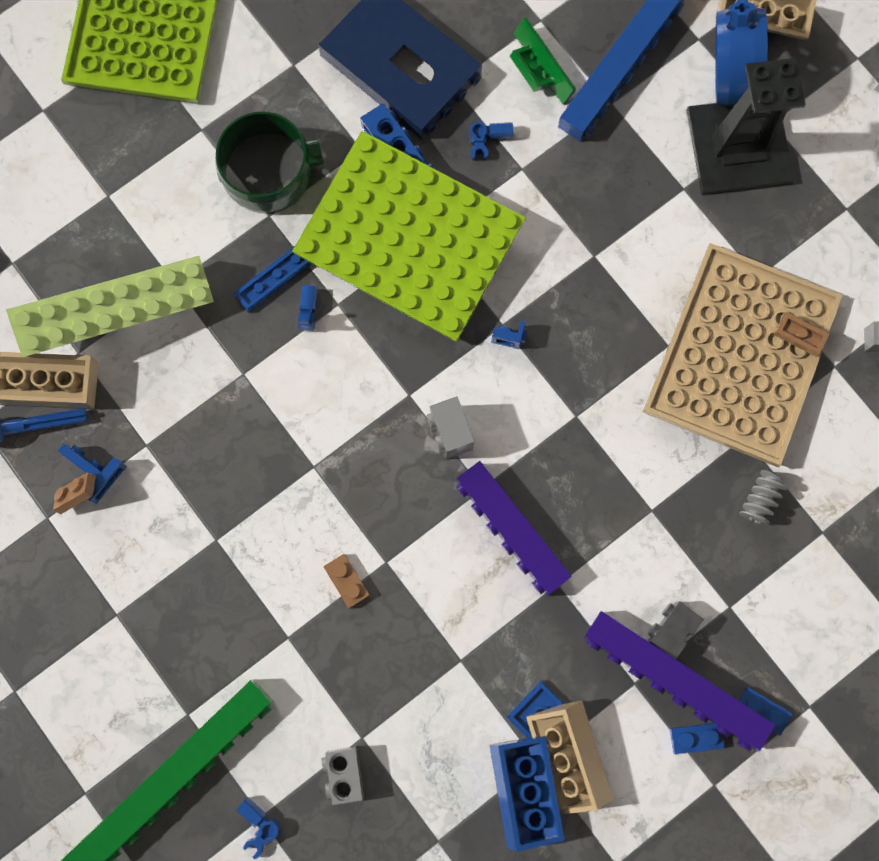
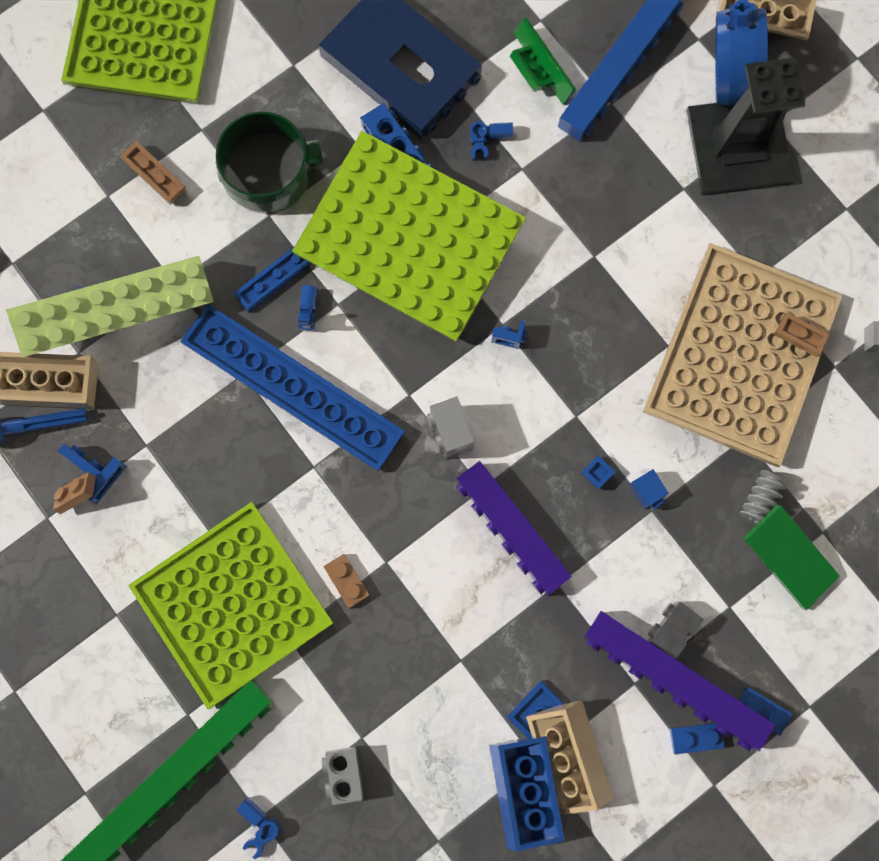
(153, 172): none -> medium nougat plate
(230, 605): none -> lime plate
(293, 387): none -> blue plate
(597, 472): none -> blue plate
(649, 490): none -> blue brick
(791, 557): none -> green tile

